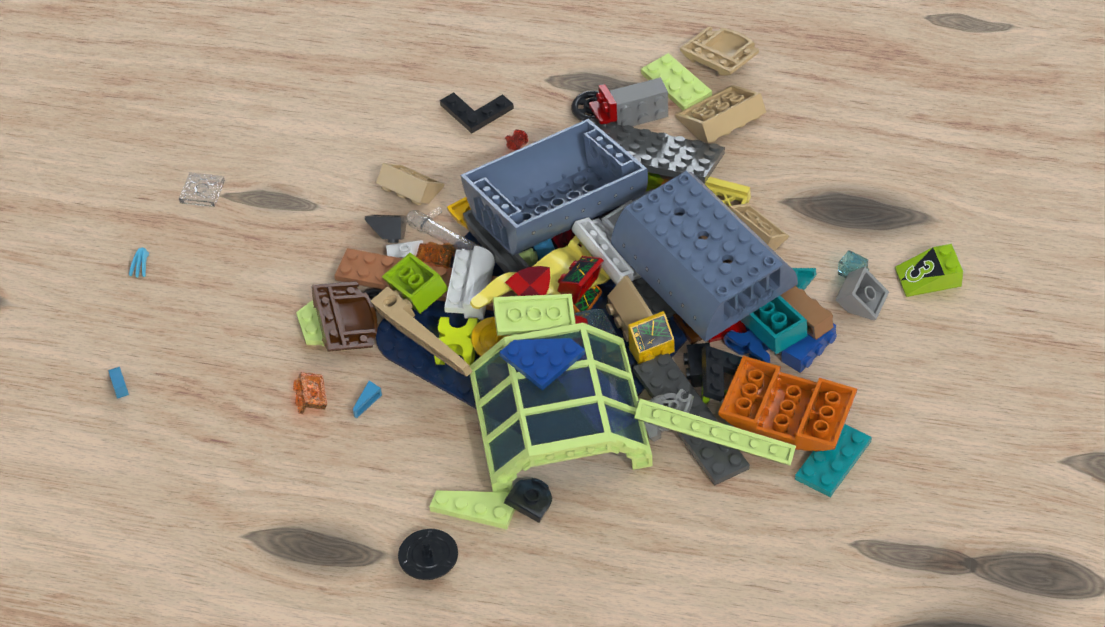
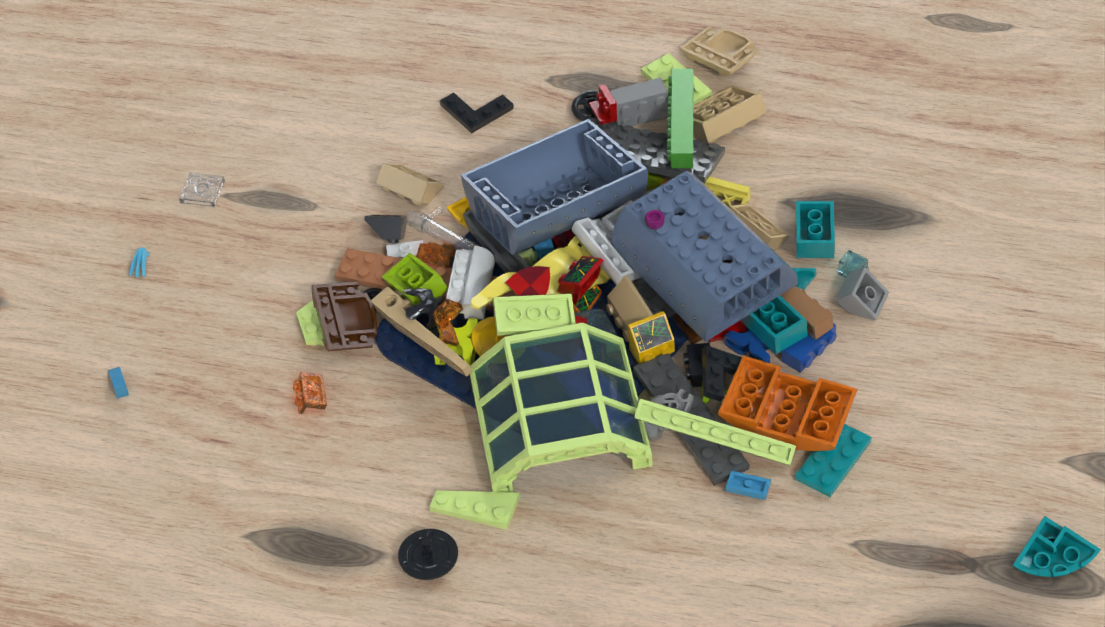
(369, 395): dark azure piece -> none
(427, 305): none -> black animal
(443, 319): none -> clear orange bracket
(516, 140): clear red brick -> none
(530, 498): black tile -> none
(542, 359): blue plate -> none
(654, 219): none -> magenta tile
(680, 118): none -> bright green brick
(748, 485): none -> dark azure plate
(815, 229): none -> teal brick
(930, 271): lime slope -> none
(1054, 551): none -> teal brick

